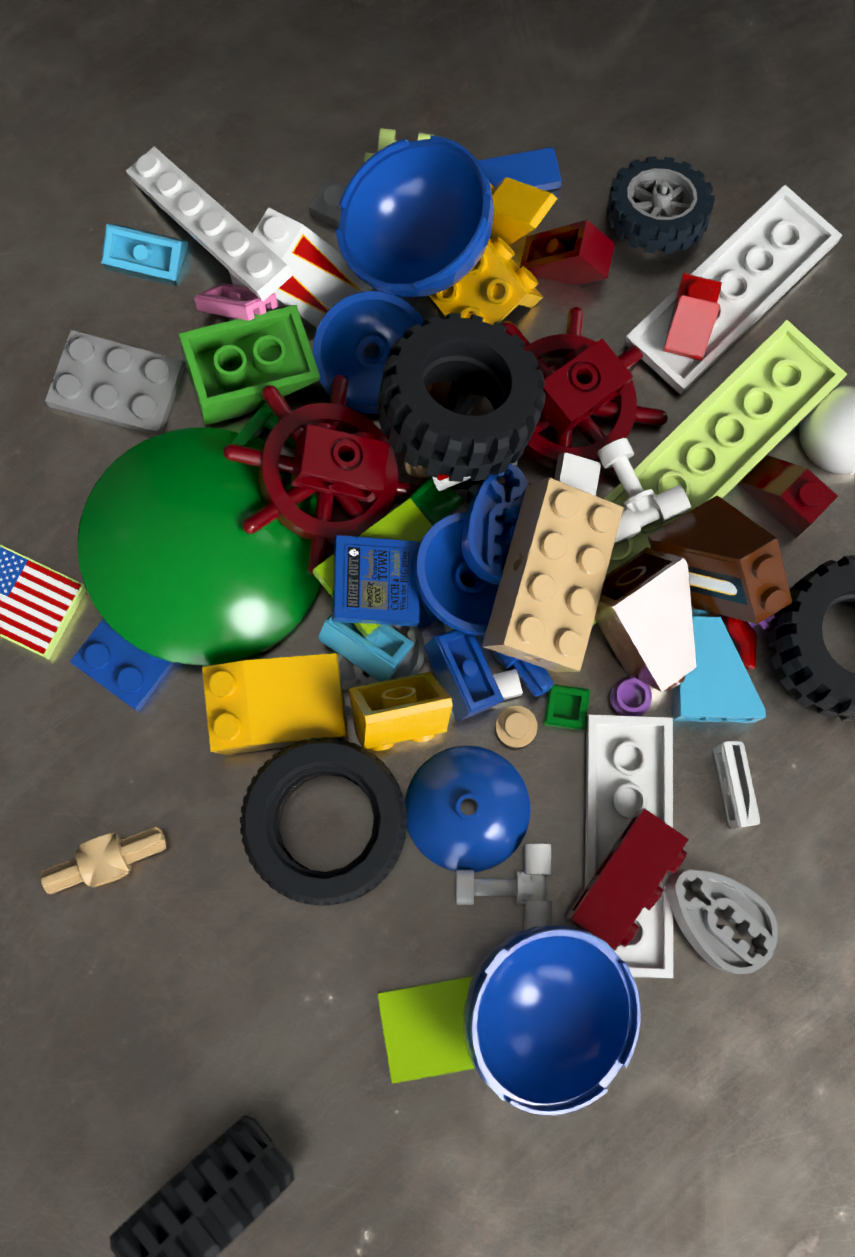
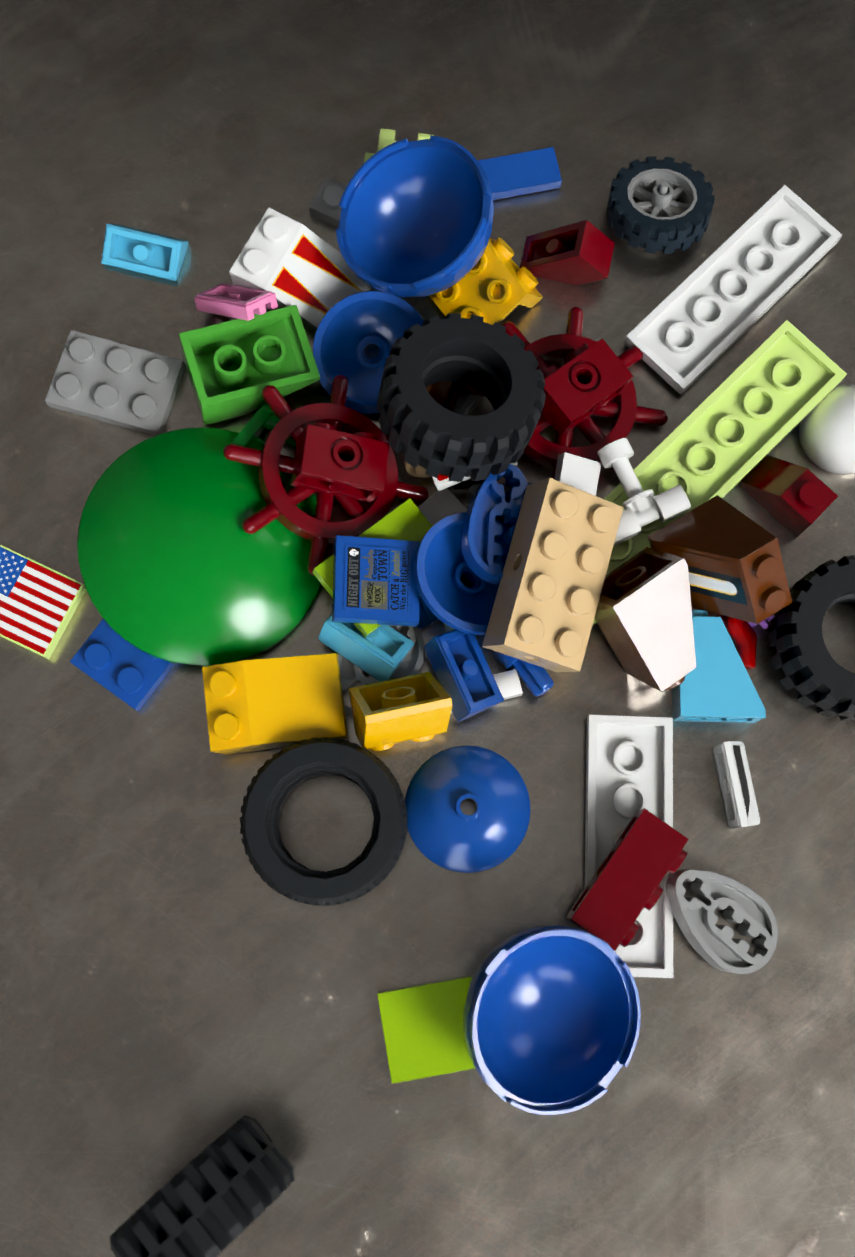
(103, 860): tan axle -> none
(210, 224): white plate -> none
(434, 503): green tile -> none
(516, 726): tan plate -> none
(518, 209): yellow slope -> none
(527, 887): white bar -> none
(566, 707): green tile -> none
(630, 697): medium lavender plate -> none
(693, 316): slope -> none

